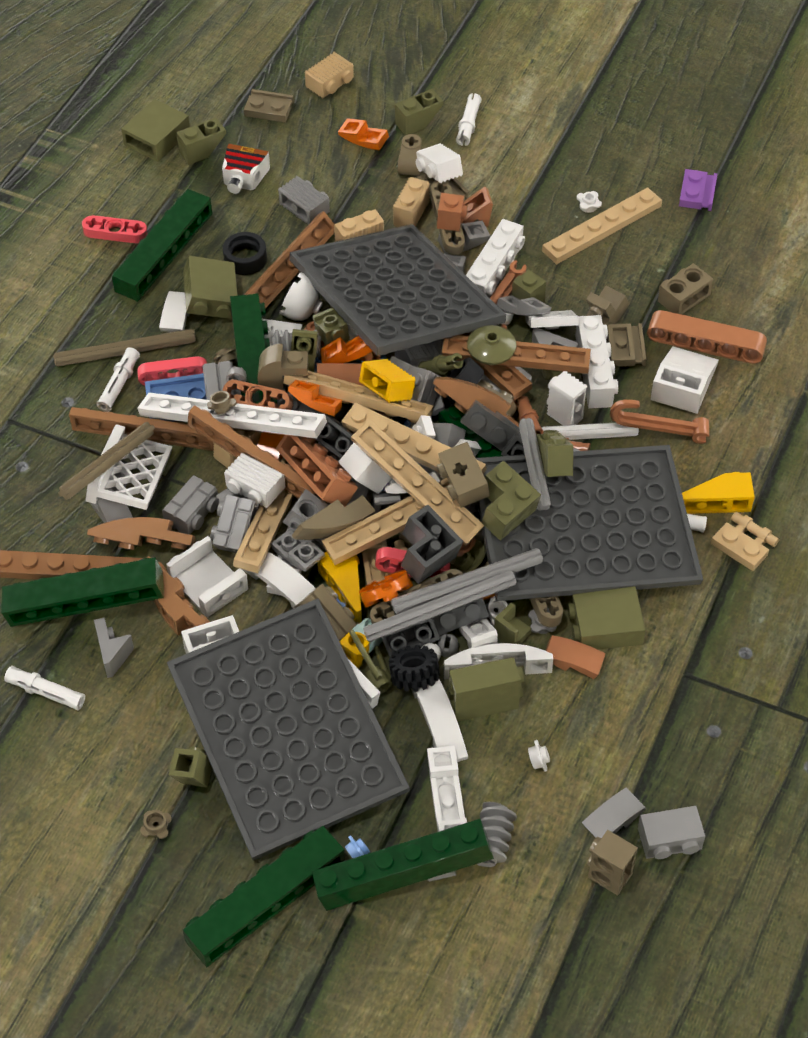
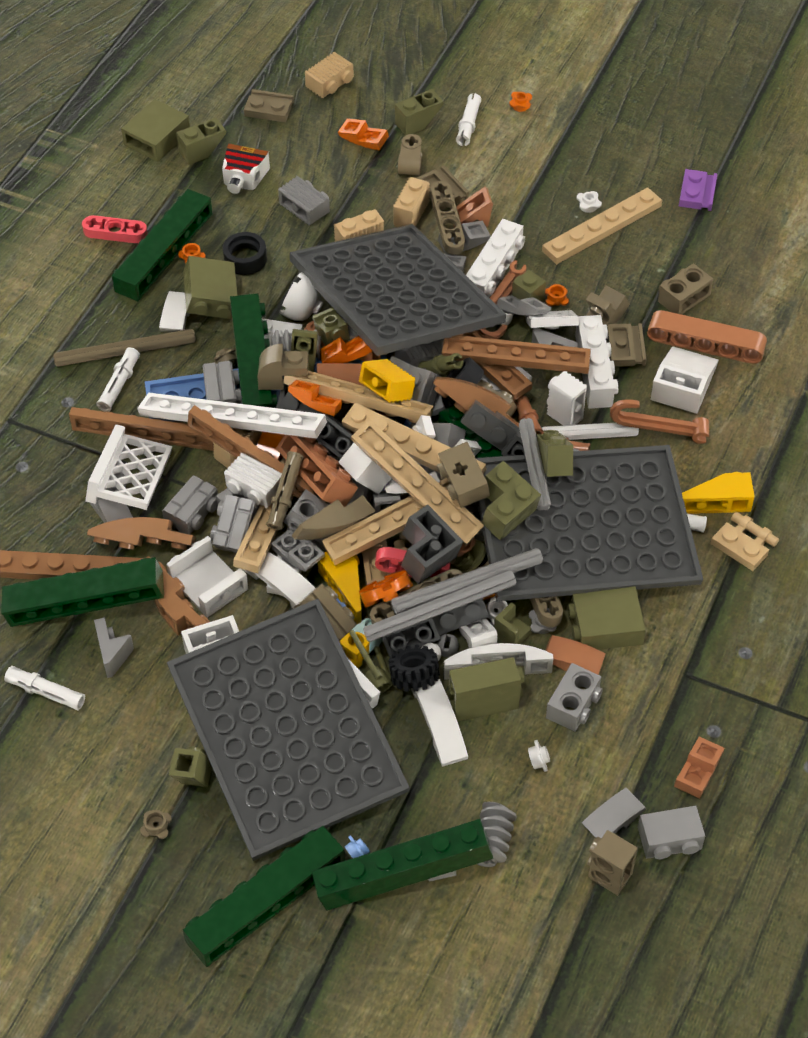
(106, 461): dark tan axle -> none
(150, 370): coral beam -> none
(191, 249): none -> orange plate
(221, 402): dark tan plate -> none
(236, 371): light grey hinge -> none
(250, 389): nougat beam -> none
(281, 501): none -> dark tan pin
(282, 269): medium nougat plate -> none
(439, 163): white brick -> none
(445, 787): white slope -> none
(451, 212): nougat brick -> none
(491, 345): olive dish -> none
(520, 101): none -> orange plate
(556, 295): none -> orange plate
(570, 696): none -> light grey brick
(699, 767): none -> nougat slope

